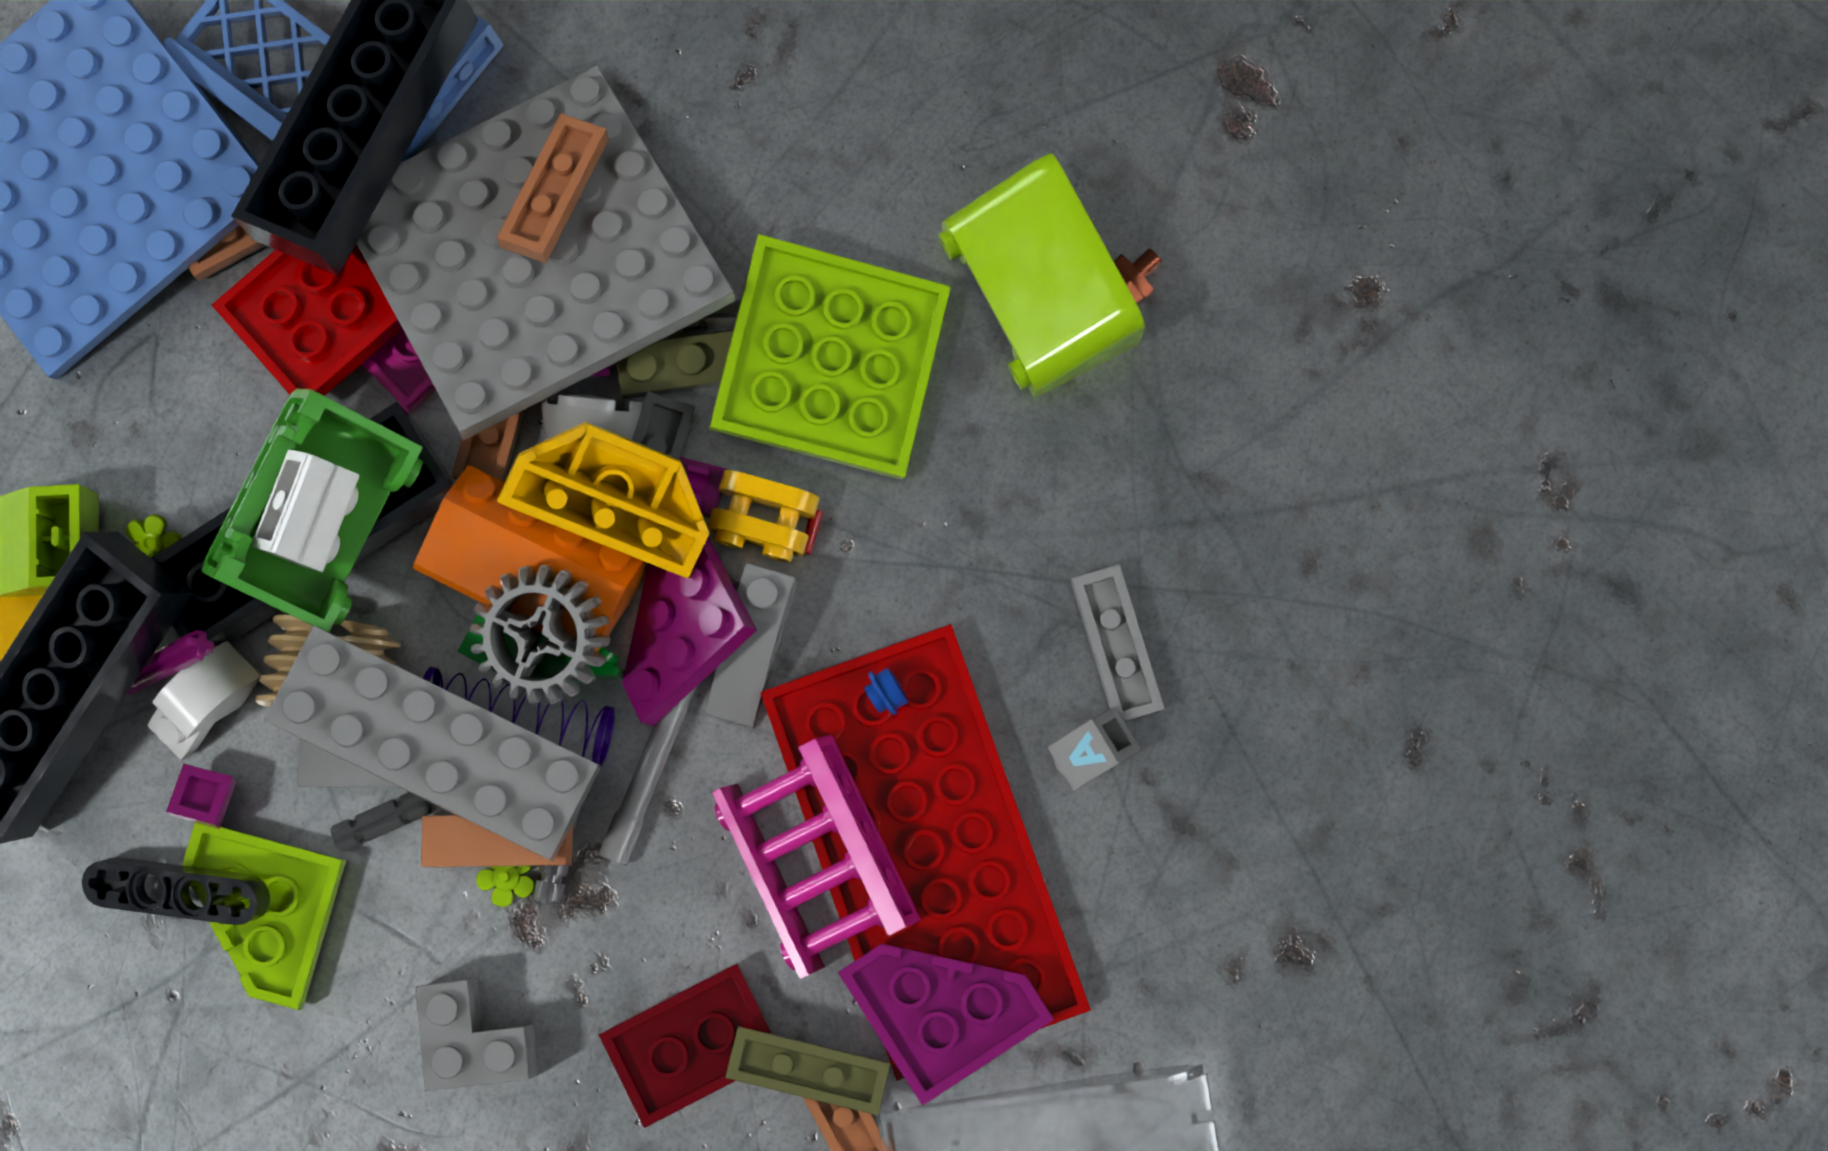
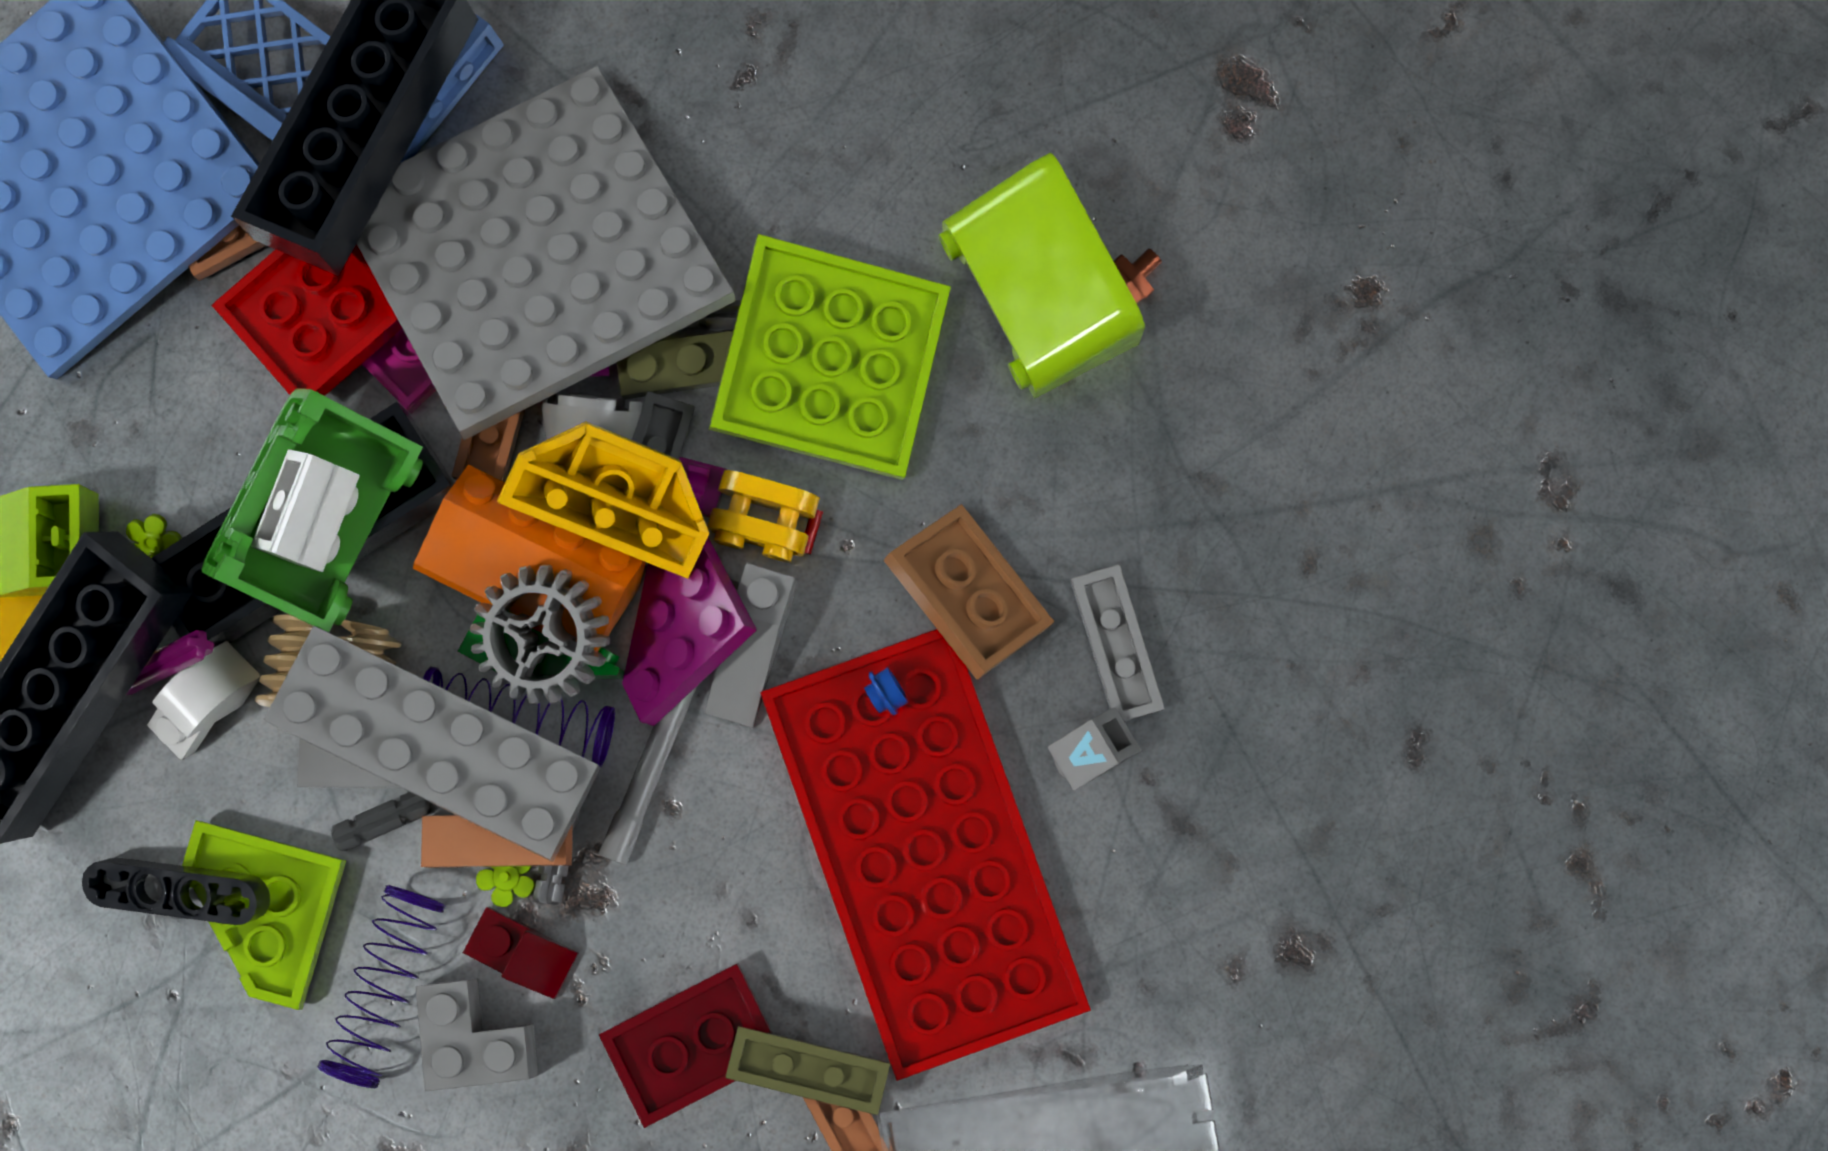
(201, 796): magenta tile -> none
(363, 1077): none -> dark purple piece
(520, 953): none -> dark red slope
(553, 188): nougat plate -> none
(865, 860): dark pink fence -> none
(942, 1013): magenta plate -> none
(968, 591): none -> medium nougat plate

